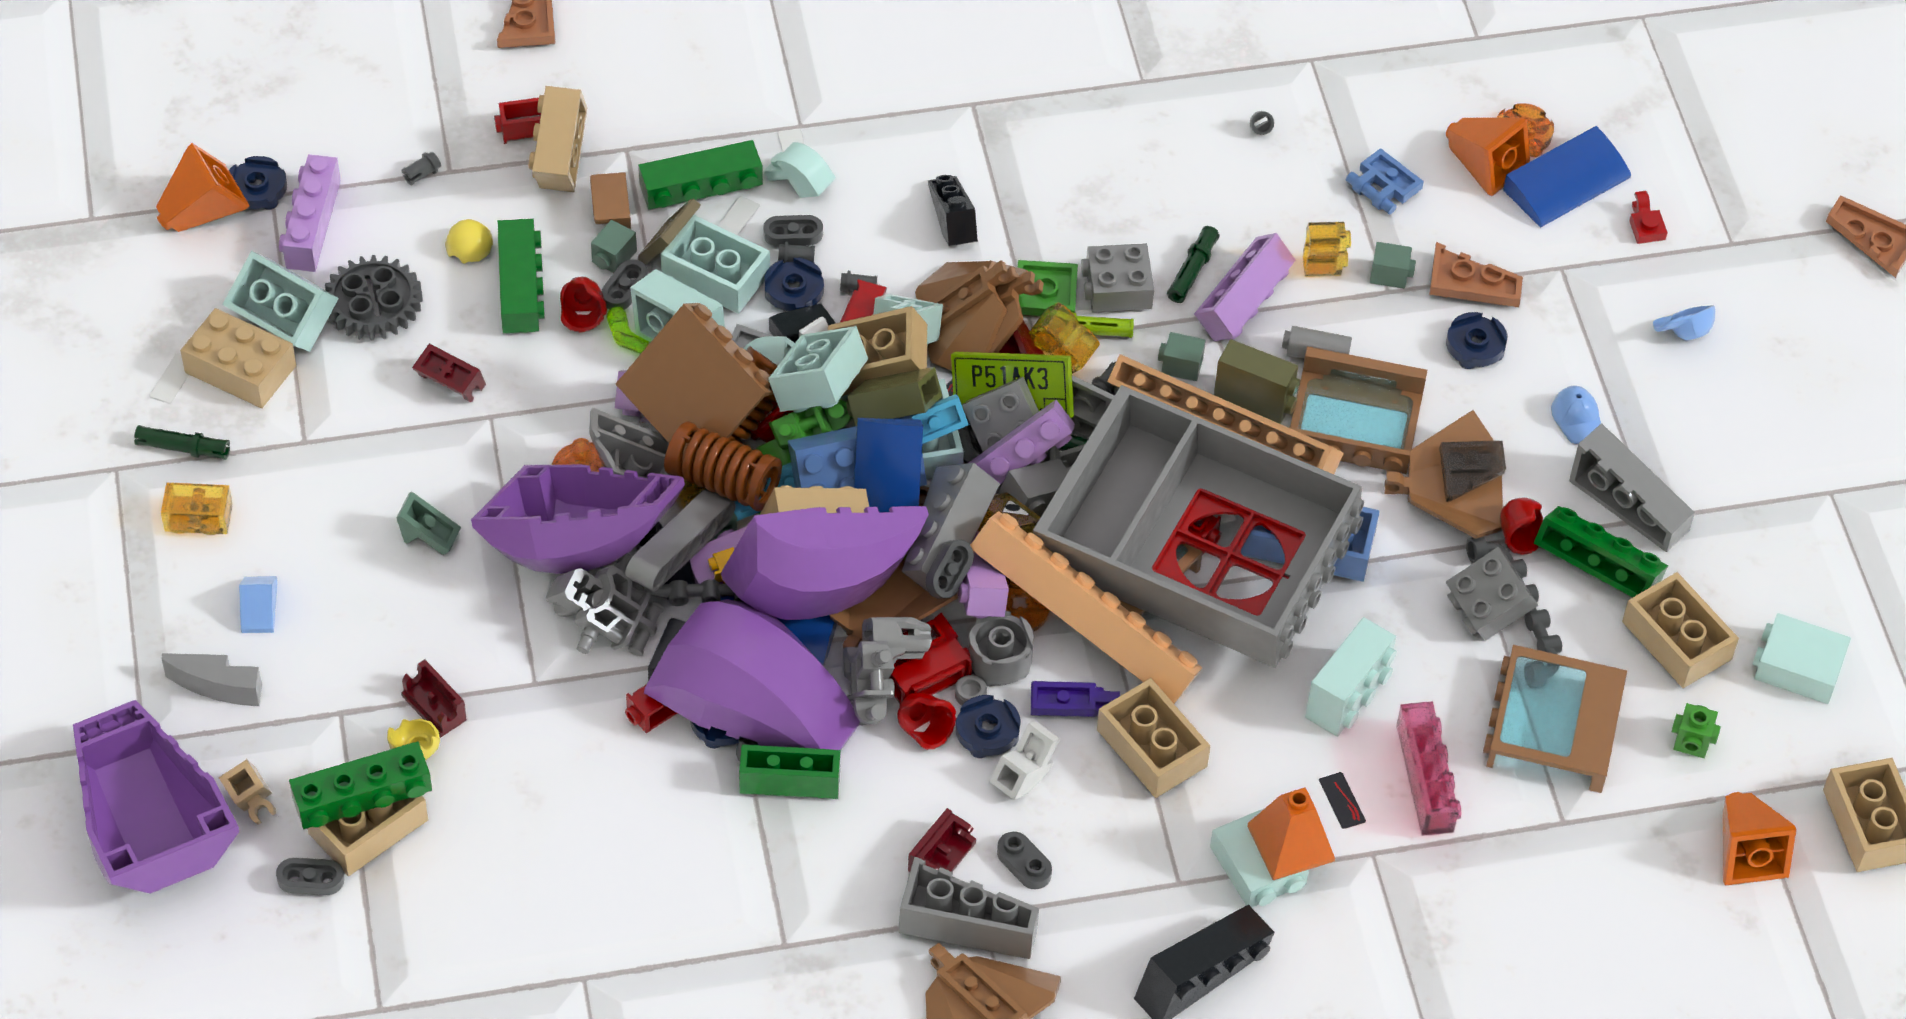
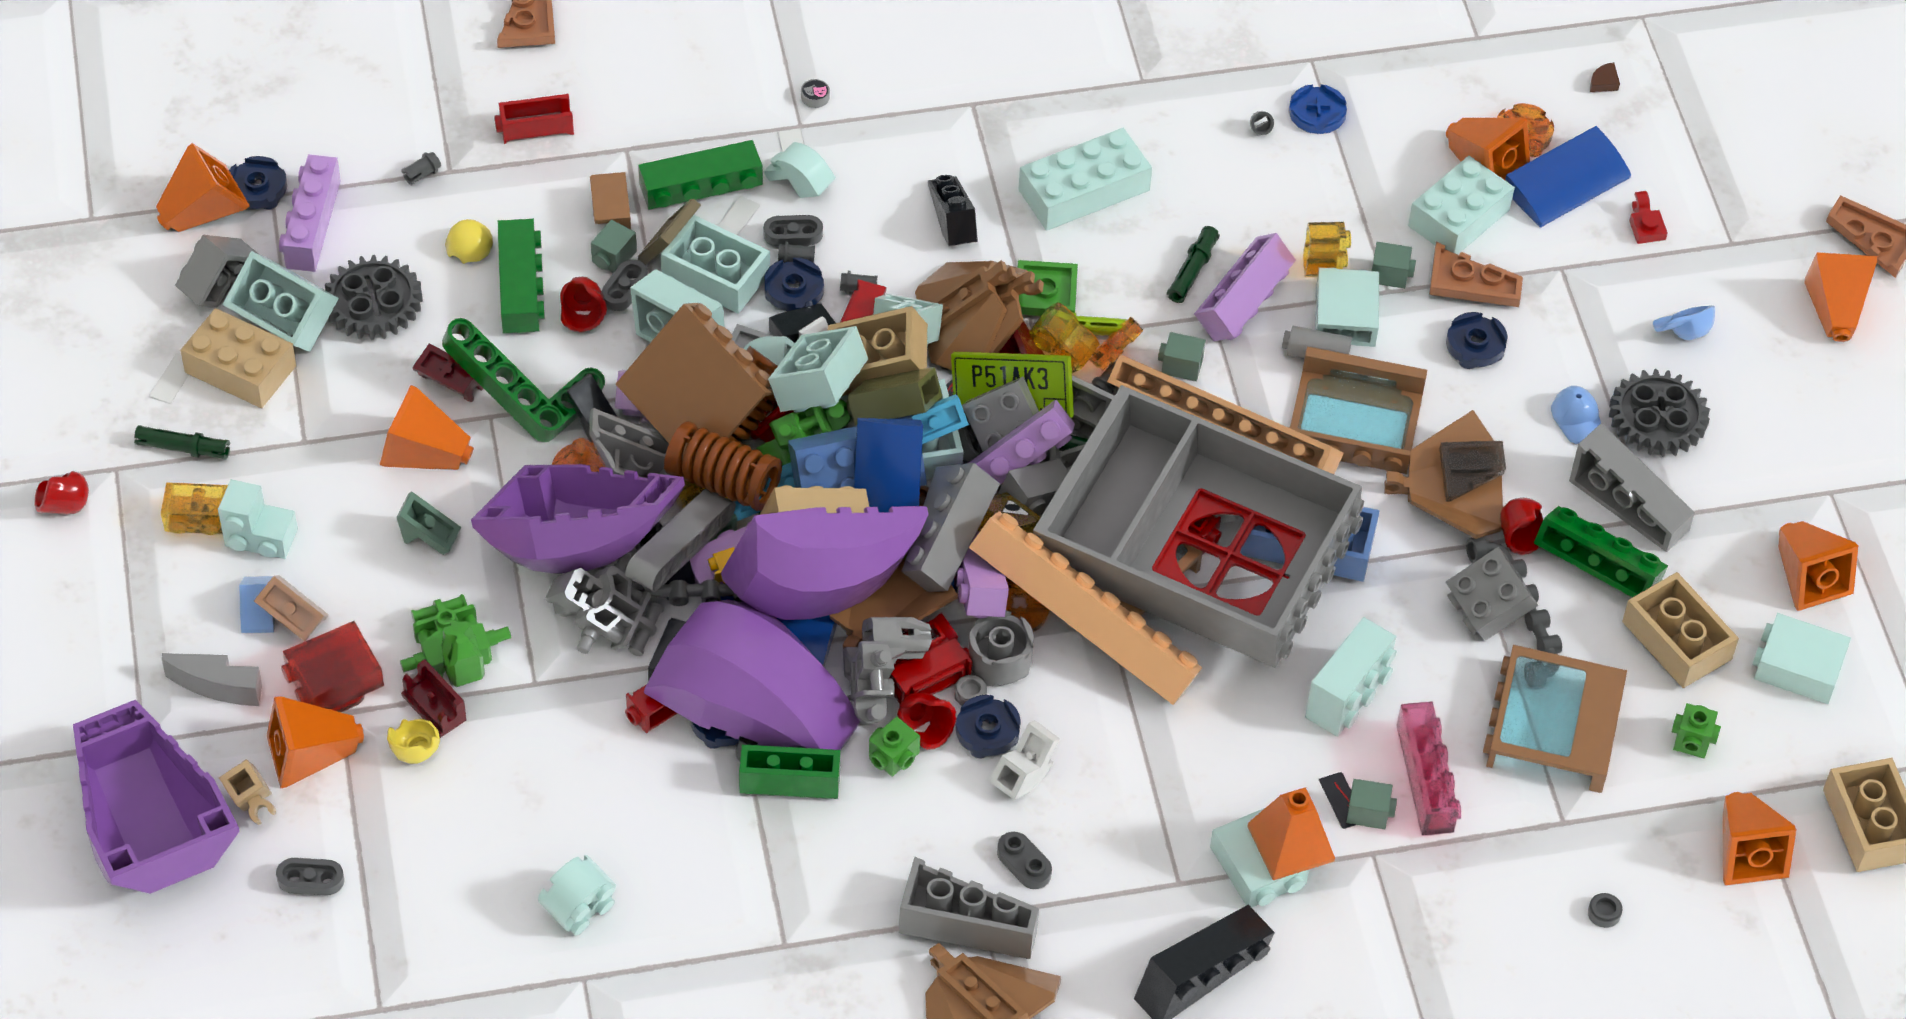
(62, 494): none -> red hair
(212, 269): none -> light grey brick
(253, 525): none -> light aqua brick
(290, 607): none -> medium nougat panel
(308, 738): none -> orange slope
(333, 669): none -> clear red brick
(360, 785): green brick -> none
(365, 836): tan brick -> none
(424, 437): none -> orange slope
(453, 641): none -> bright green piece
(518, 384): none -> green beam
(558, 138): tan brick -> none
(578, 894): none -> light aqua brick
(584, 397): none -> black slope
(621, 331): clear neon green arm -> none
(815, 93): none -> tile
(894, 747): none -> bright green brick
(944, 843): dark red hinge -> none
(949, 572): dark grey plate -> none
(1069, 698): dark purple hinge -> none
(1085, 178): none -> light aqua brick
(1115, 343): none -> clear orange plate
(1118, 277): light grey brick -> none
(1153, 737): tan brick -> none
(1257, 381): olive brick -> none
(1318, 109): none -> blue tile
(1348, 304): none -> light aqua brick
(1371, 804): none -> sand green brick
(1390, 175): medium blue plate -> none
(1461, 205): none -> light aqua brick
(1605, 79): none -> reddish brown tile
(1605, 910): none -> dark grey tile
(1659, 412): none -> dark grey gear
(1817, 564): none -> orange slope
(1839, 290): none -> orange slope

